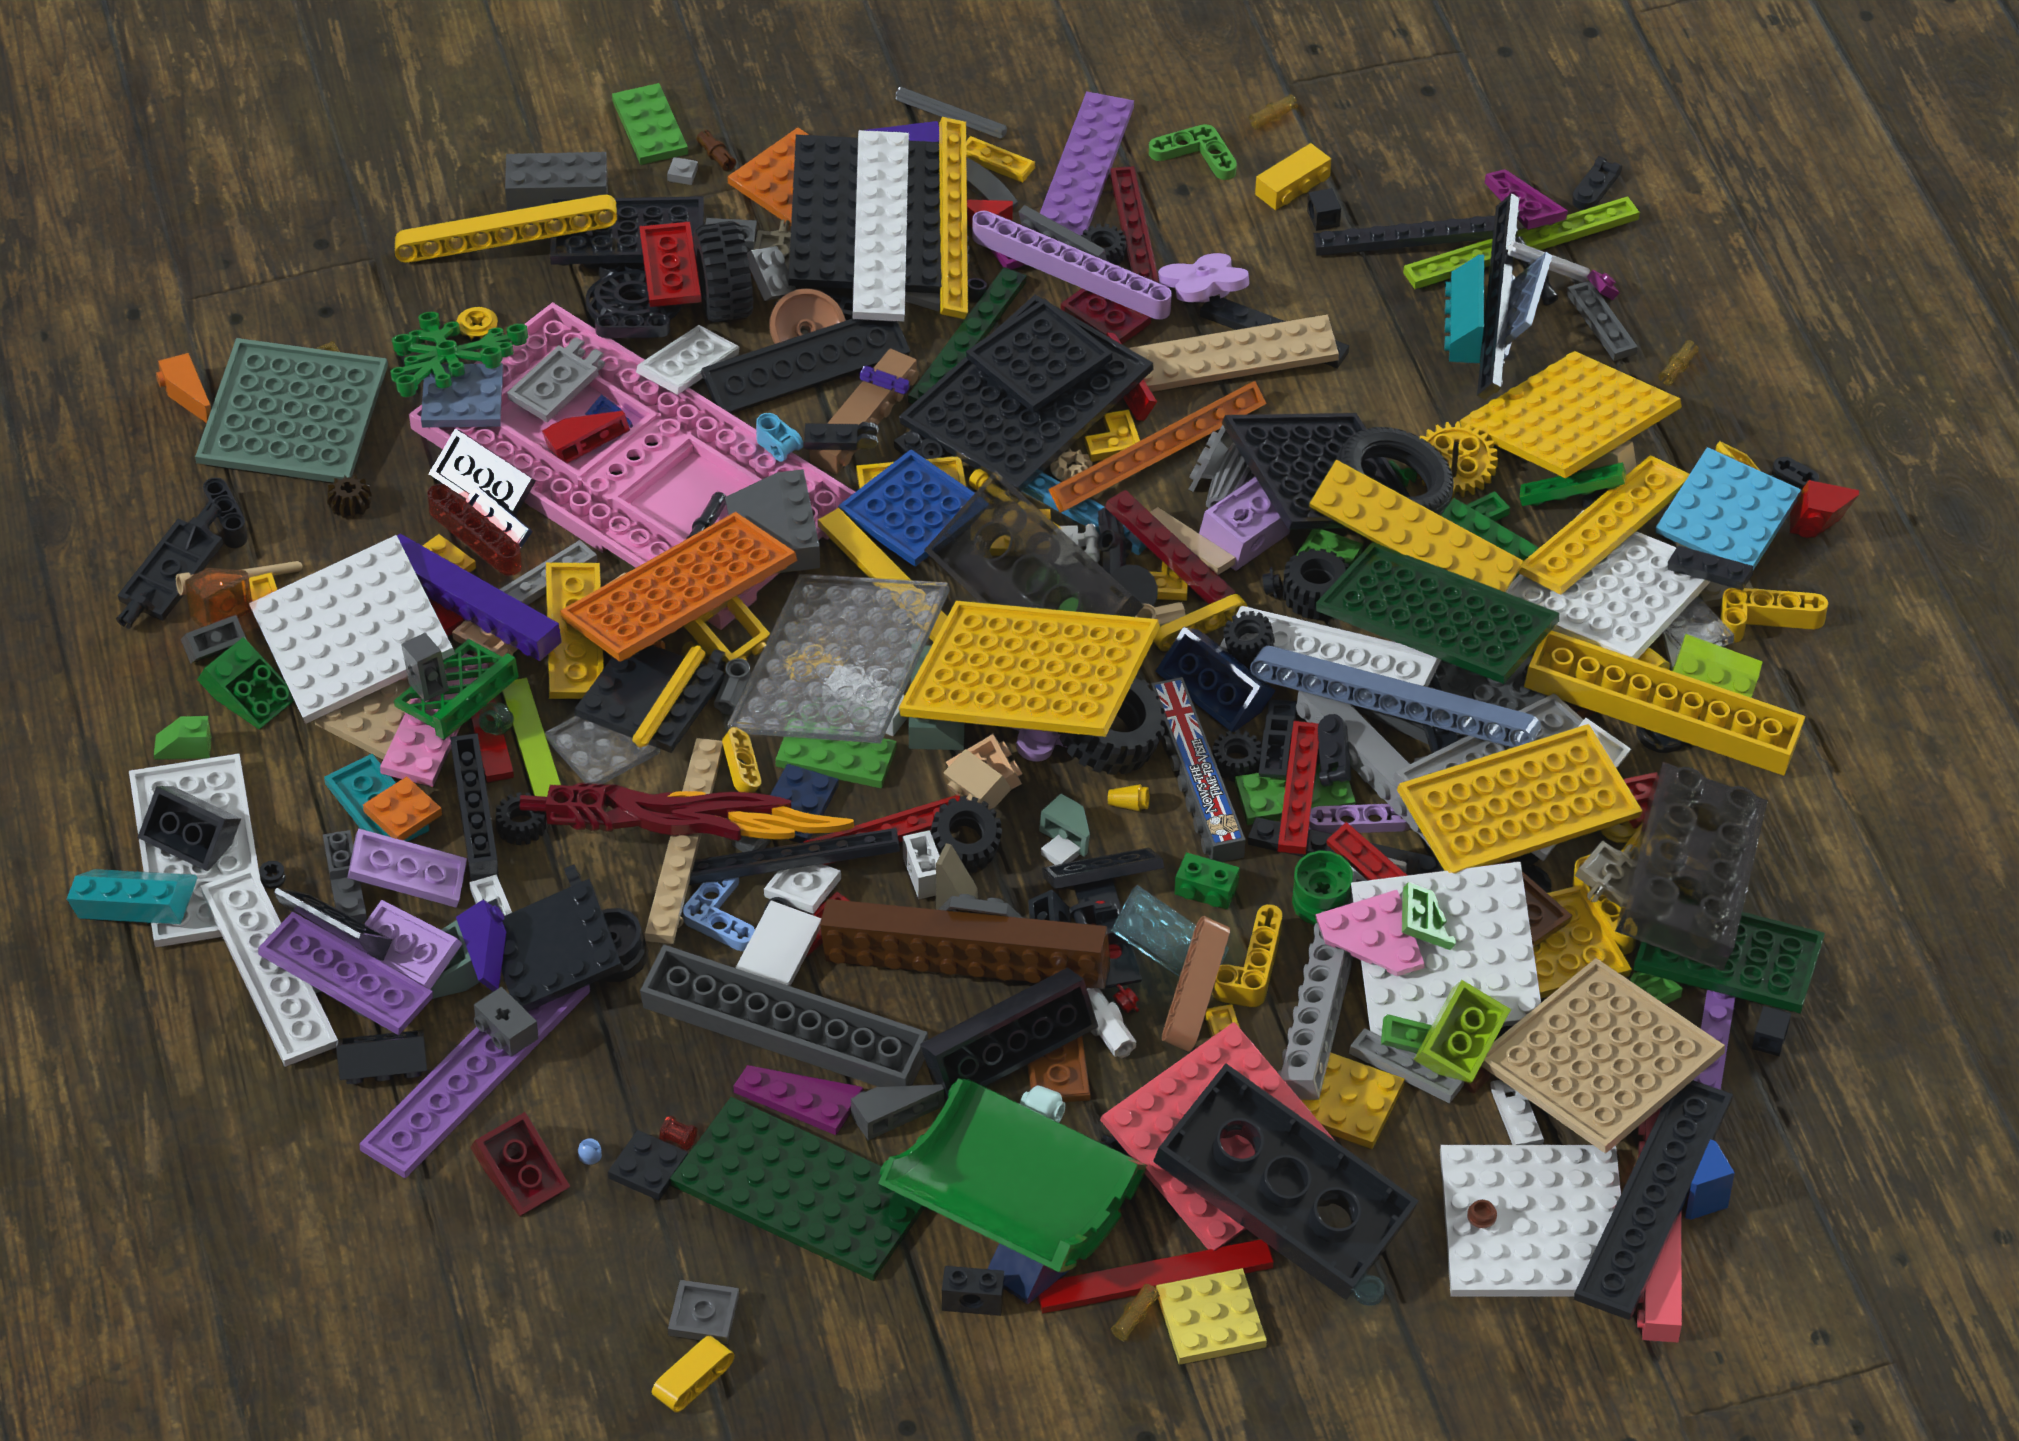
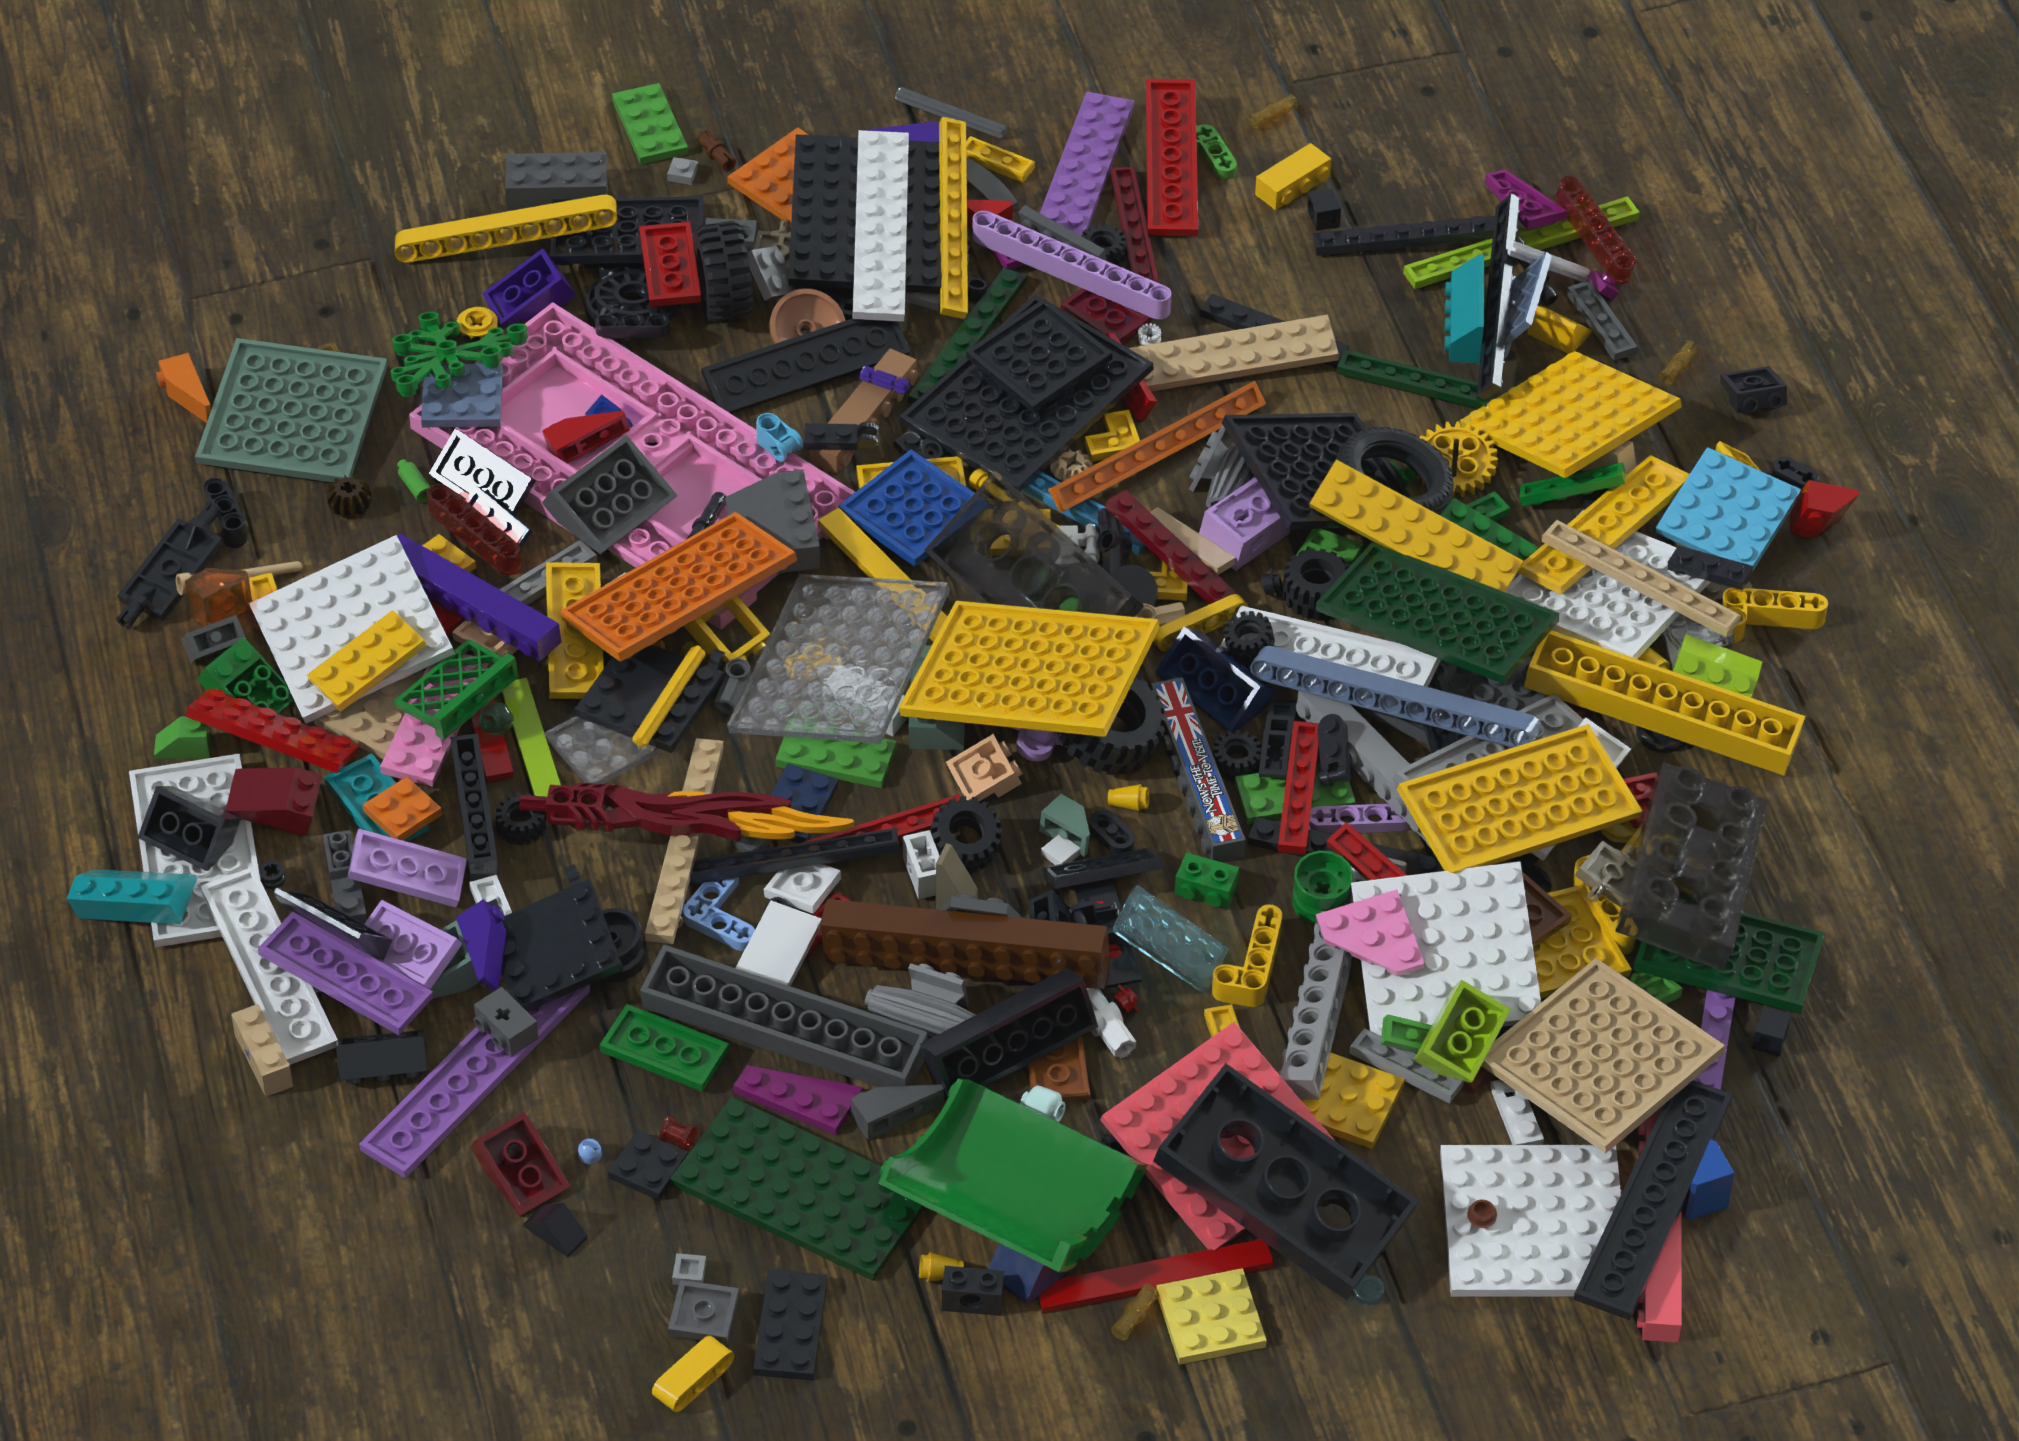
(262, 1050): none -> tan brick
(272, 730): none -> red plate
(275, 797): none -> dark red slope
(366, 660): none -> yellow plate
(414, 480): none -> bright green cylinder
(425, 667): dark grey brick -> none
(528, 290): none -> dark purple slope
(556, 380): light grey tile -> none
(557, 1228): none -> black slope
(609, 496): none -> dark grey slope
(664, 1047): none -> green plate
(681, 361): white tile -> none
(689, 1268): none -> light grey plate
(738, 745): yellow beam -> none
(790, 1325): none -> black plate
(928, 1005): none -> light grey plate
(933, 1265): none -> yellow cone
(976, 779): tan piece -> none
(1115, 836): none -> black plate
(1149, 330): none -> white bush
(1171, 157): none -> red plate
(1195, 983): nougat beam -> none
(1205, 278): lavender plant -> none
(1410, 379): none -> dark green plate
(1423, 917): bright green wing -> none
(1557, 330): none -> yellow slope
(1595, 183): black plate -> none
(1595, 229): none -> clear red beam
(1641, 578): none -> tan tile
(1754, 389): none -> black plate

